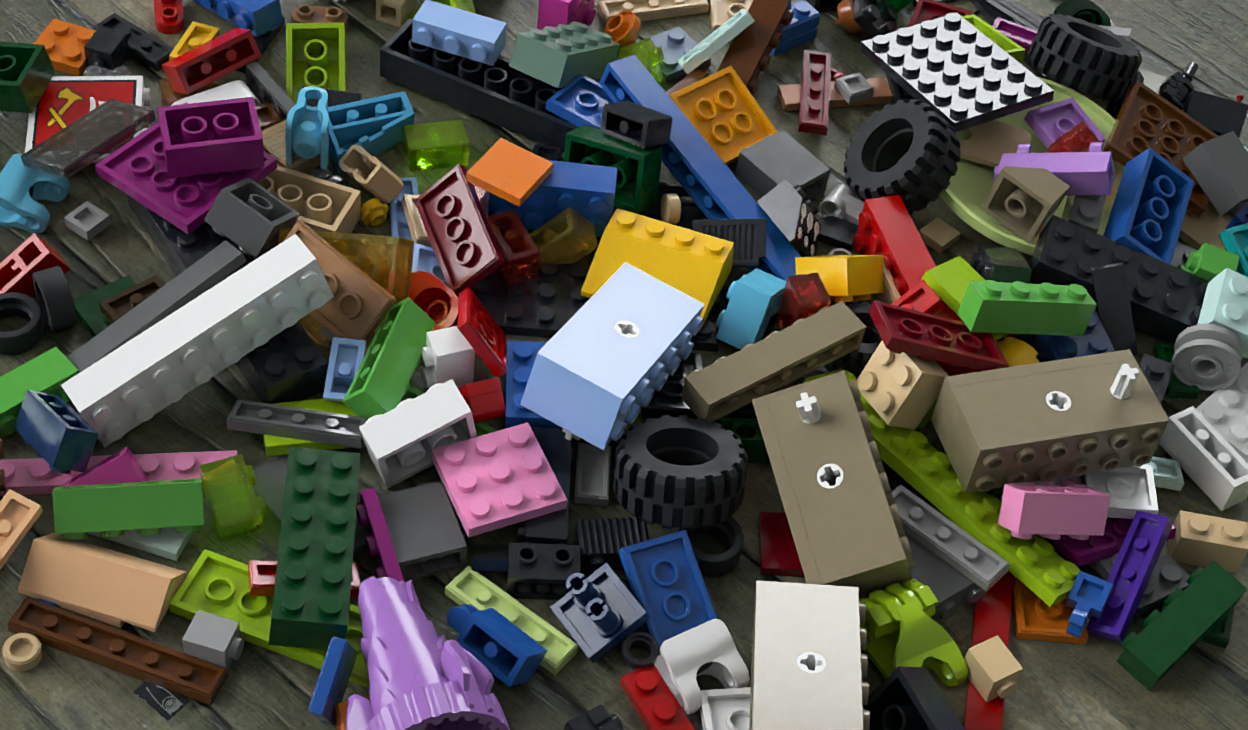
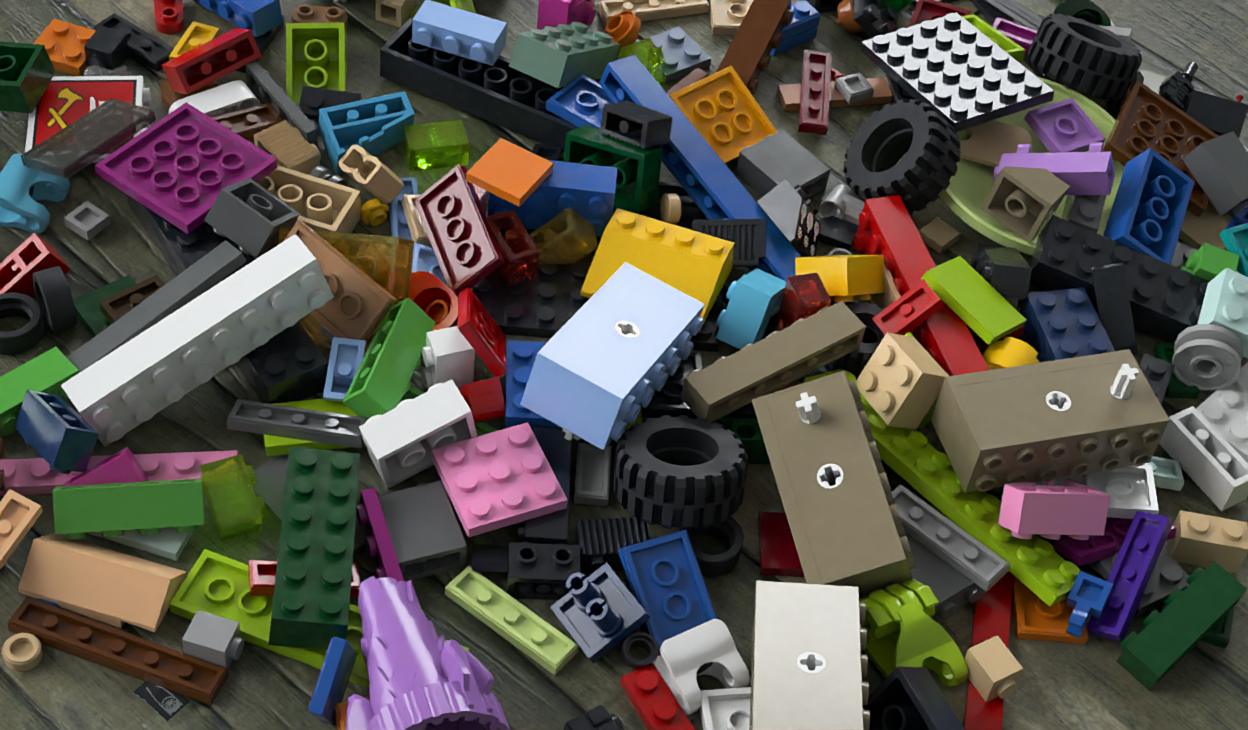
(211, 137): magenta brick -> none
(308, 127): medium azure piece -> none
(496, 643): blue brick -> none
(715, 41): light aqua tile -> none
(935, 338): dark red plate -> none
(1026, 308): bright green brick -> none
(1074, 140): clear red brick -> none

